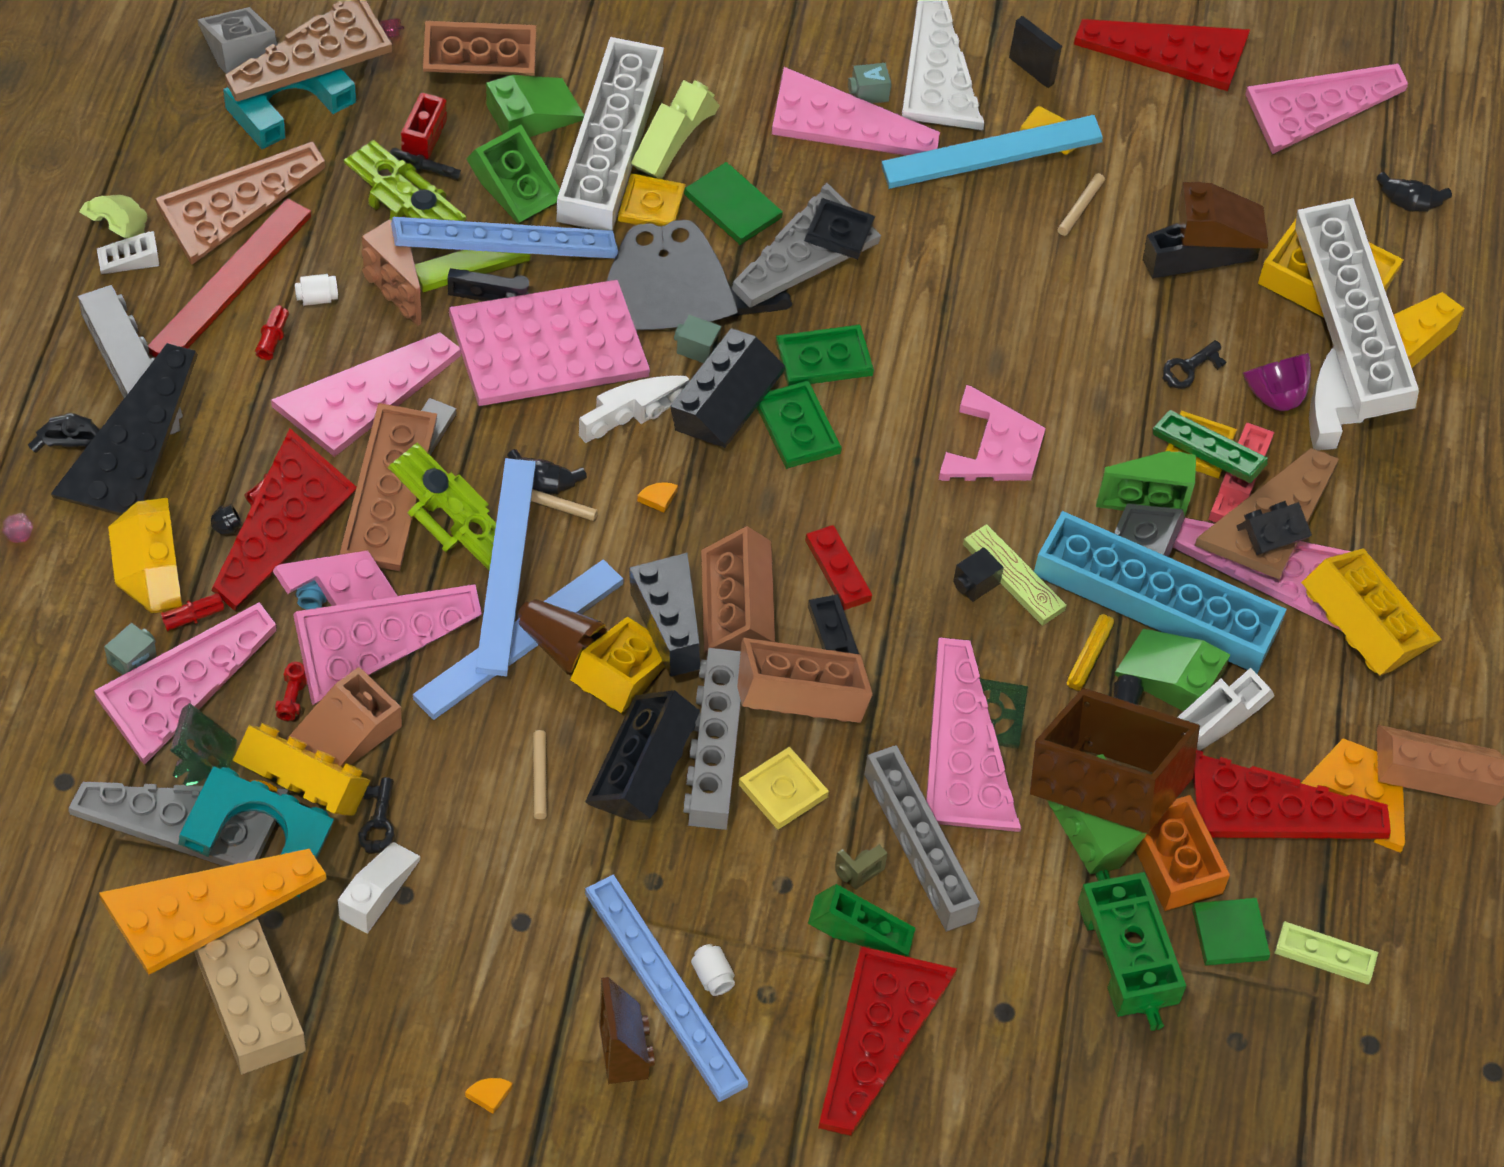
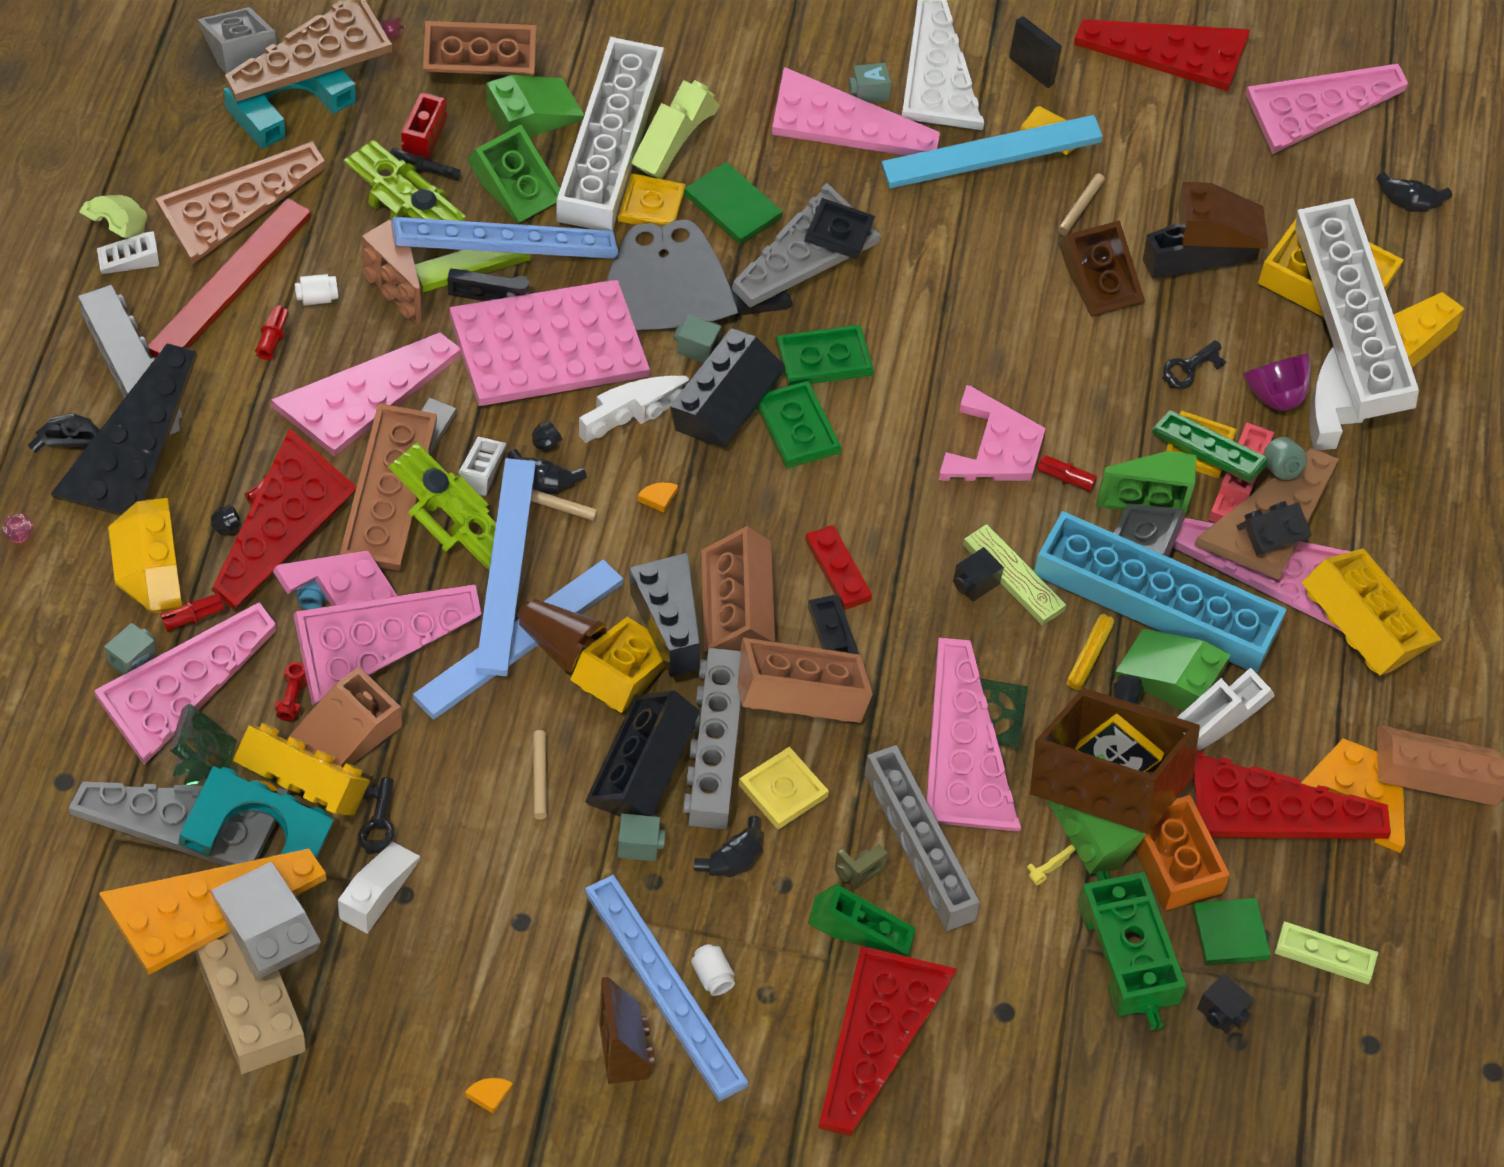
(265, 920): none -> light grey slope
(481, 467): none -> white slope
(546, 436): none -> black plate
(640, 837): none -> sand green brick
(736, 854): none -> black piece
(1038, 874): none -> light yellow piece
(1067, 473): none -> red axle
(1102, 268): none -> reddish brown slope
(1121, 745): none -> tile
(1226, 1005): none -> black brick
(1285, 458): none -> sand green head

